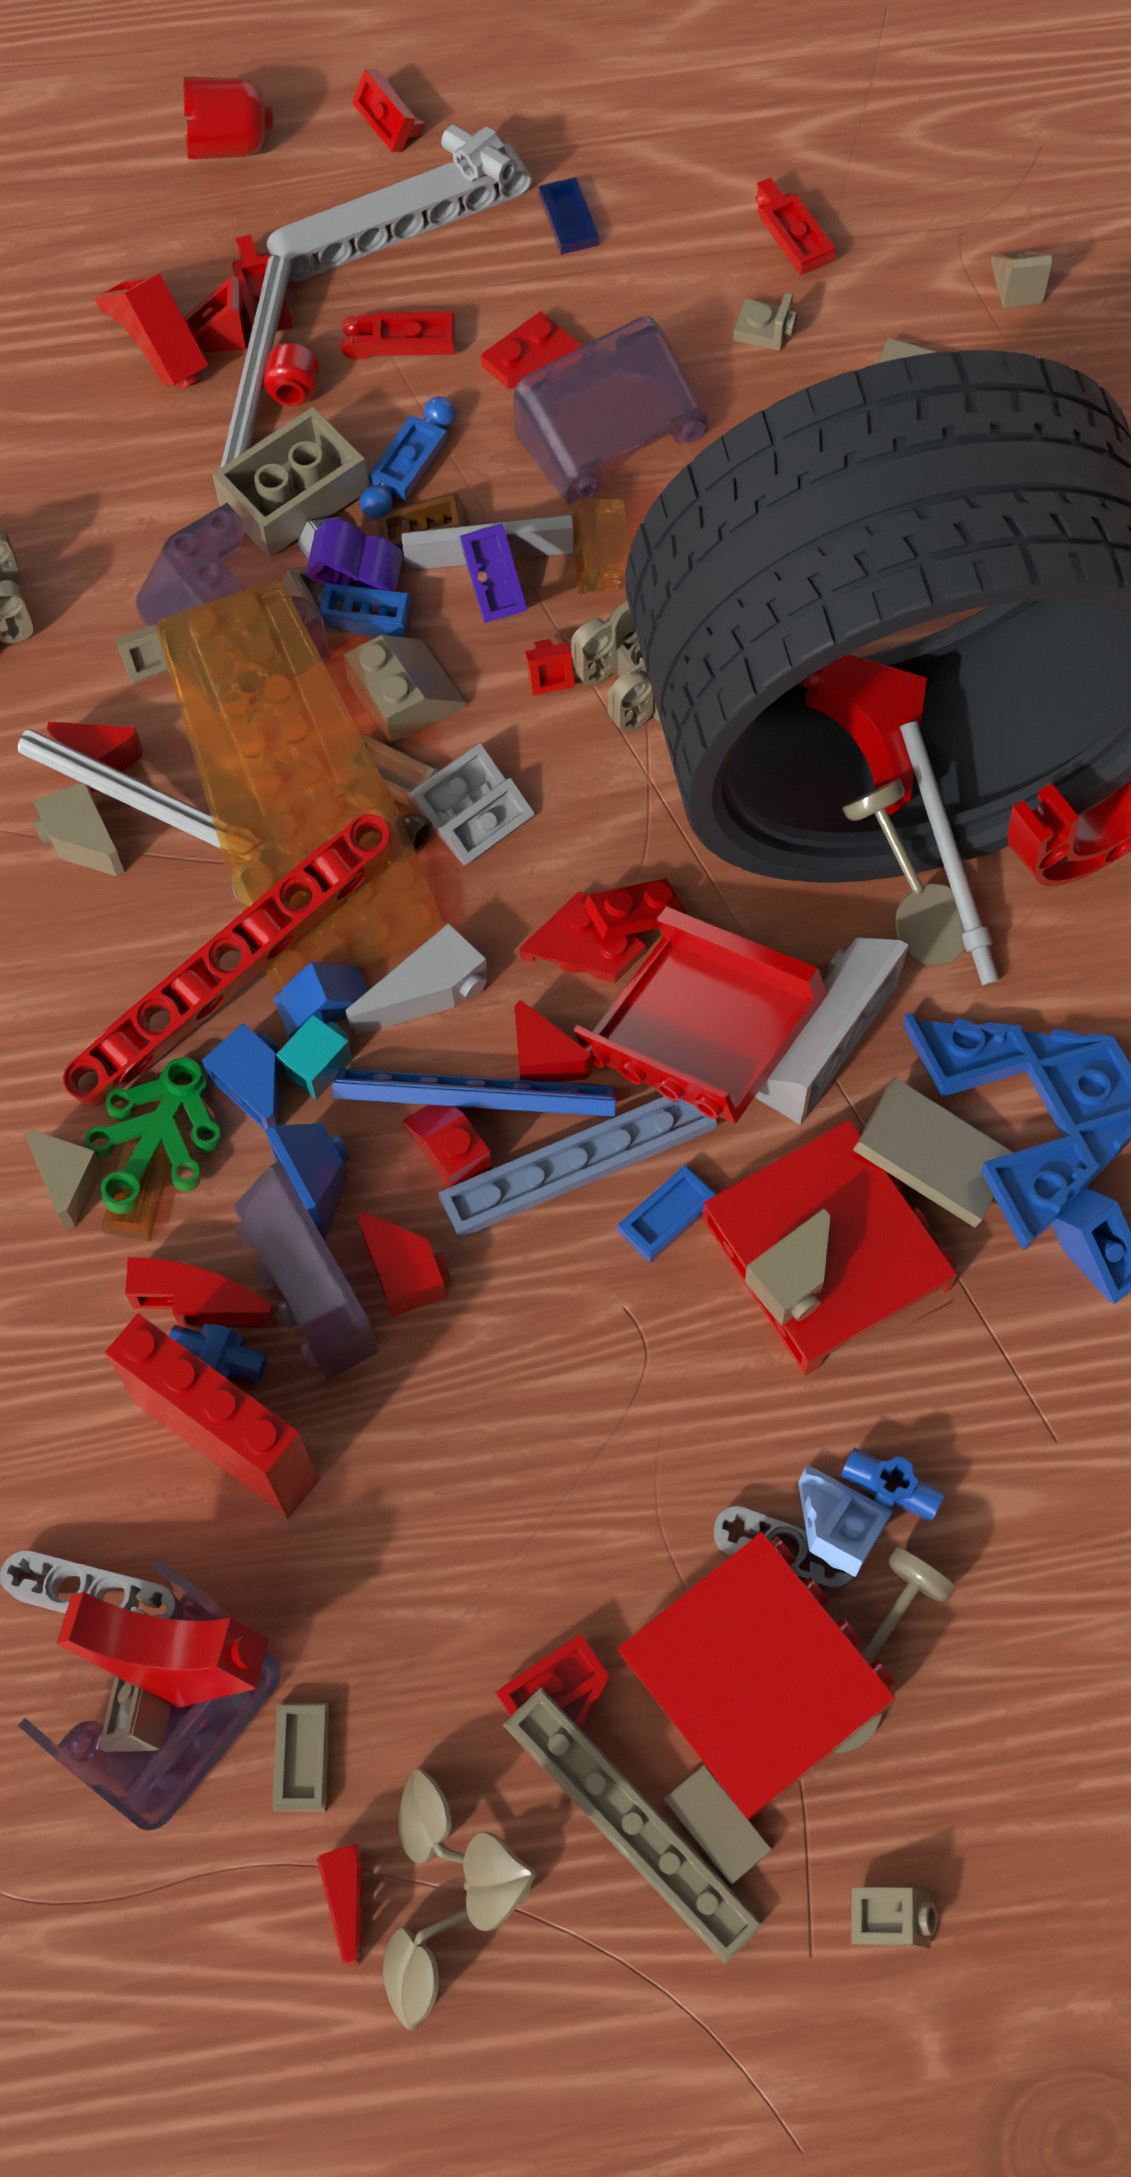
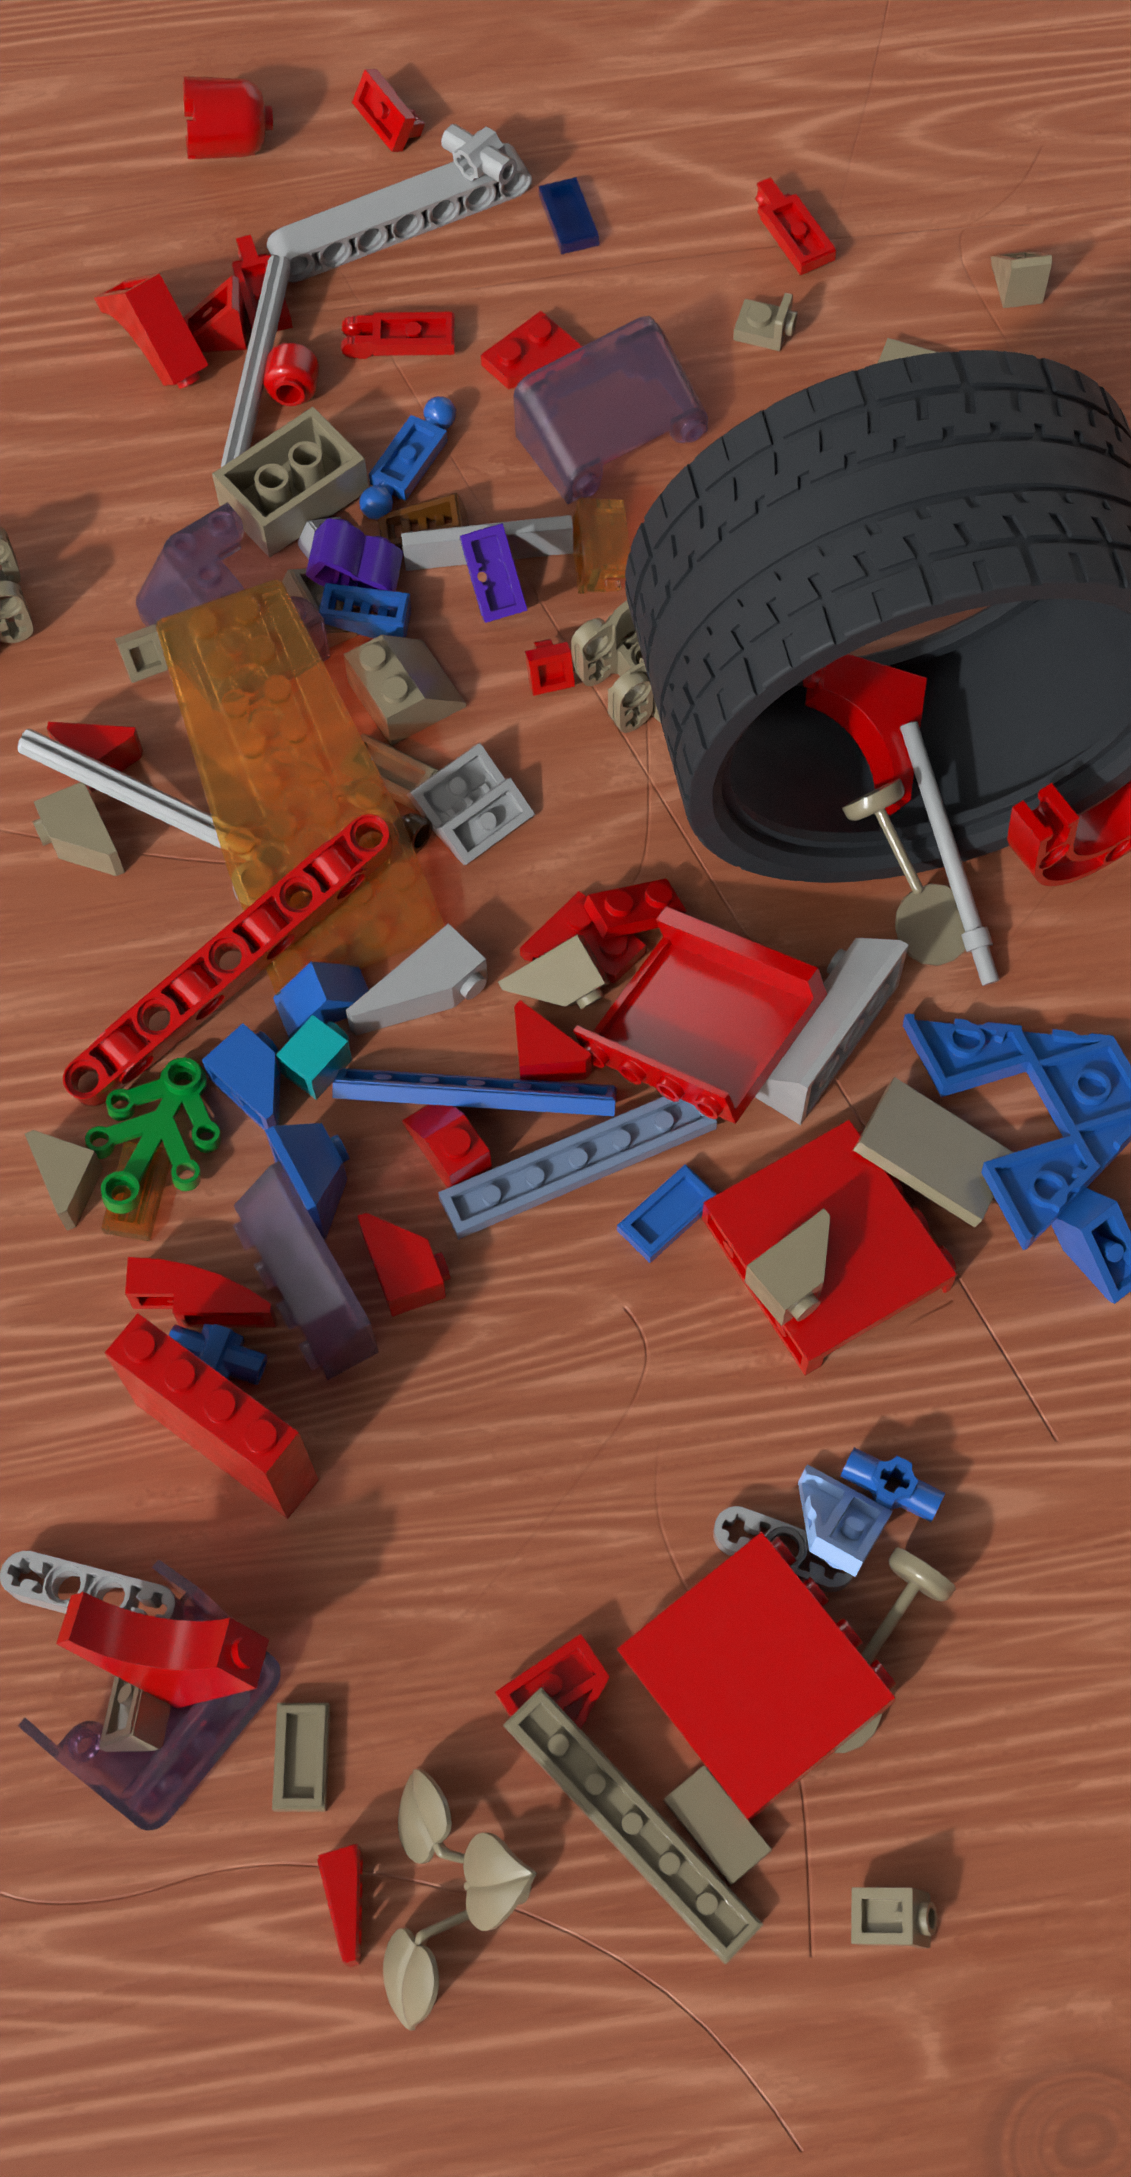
(561, 976): none -> slope

